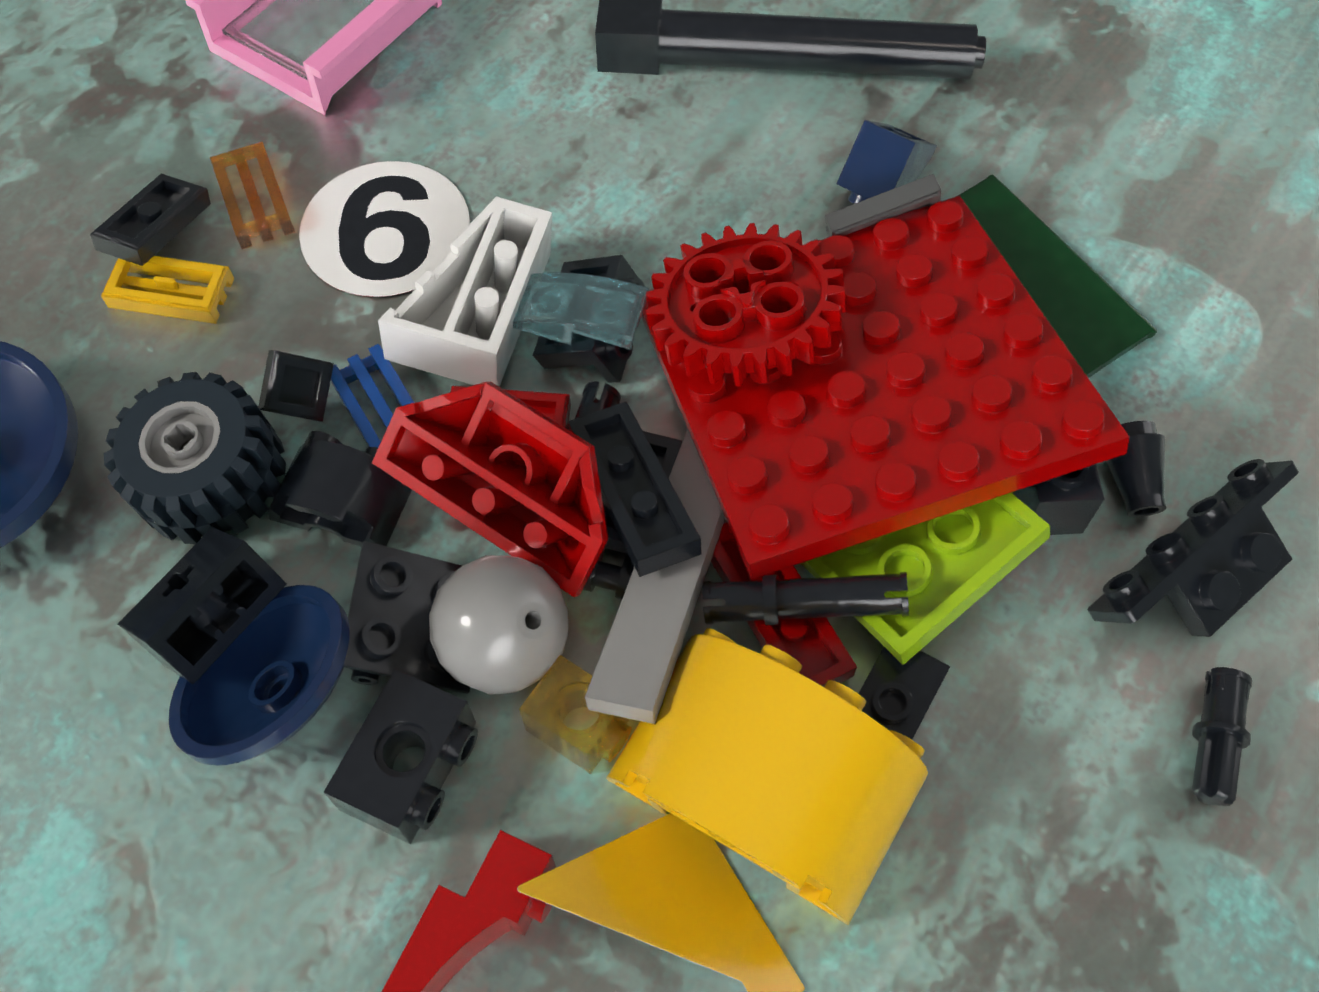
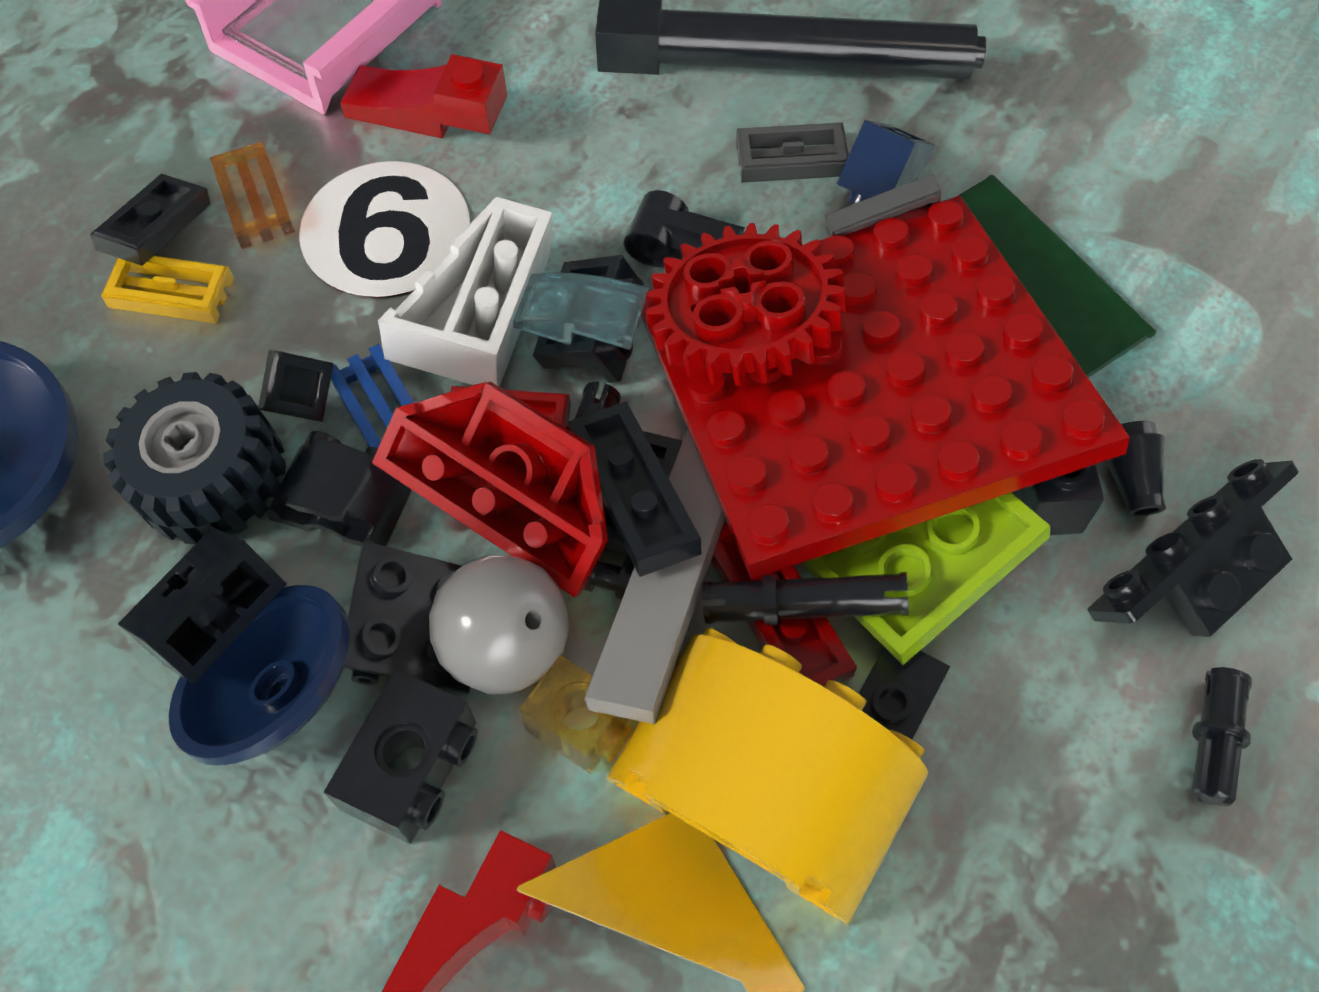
(427, 101): none -> red slope
(664, 225): none -> black piece
(793, 159): none -> dark grey tile

